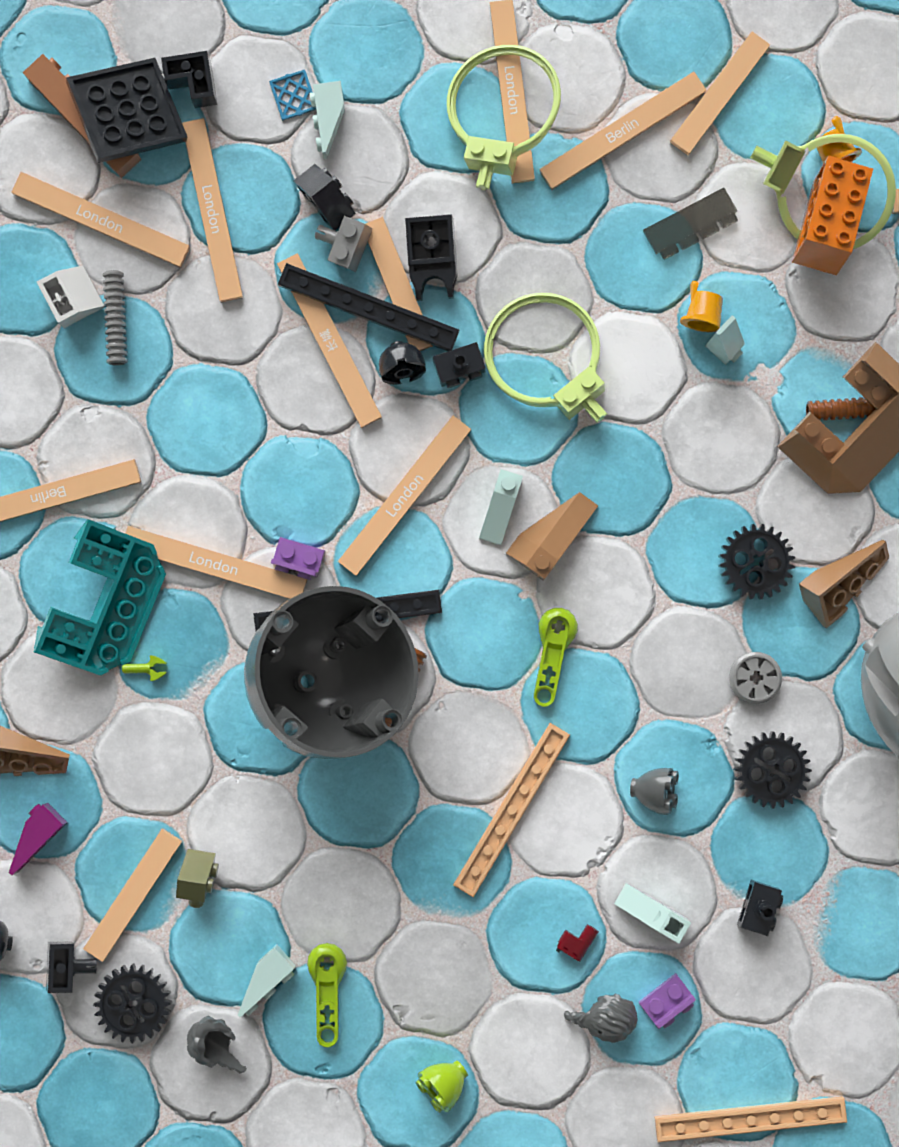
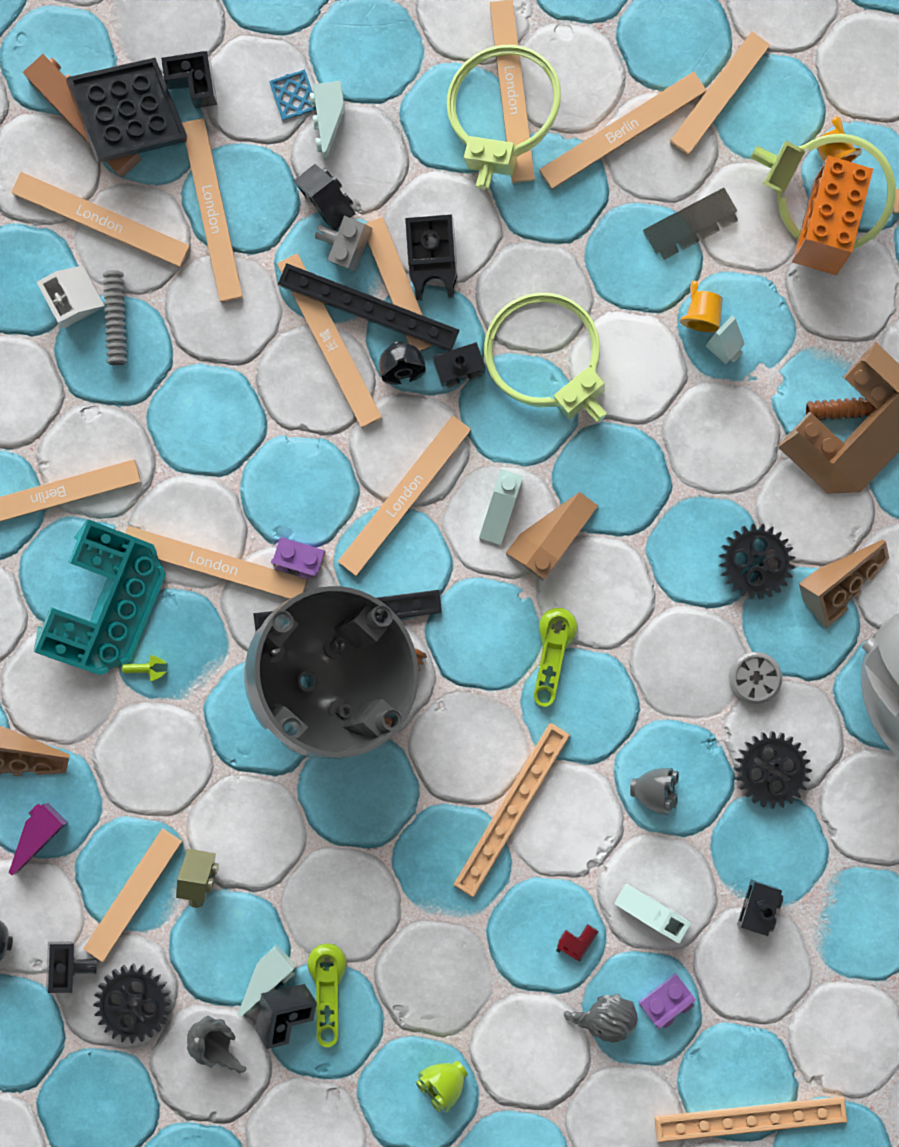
(281, 1011): none -> black brick

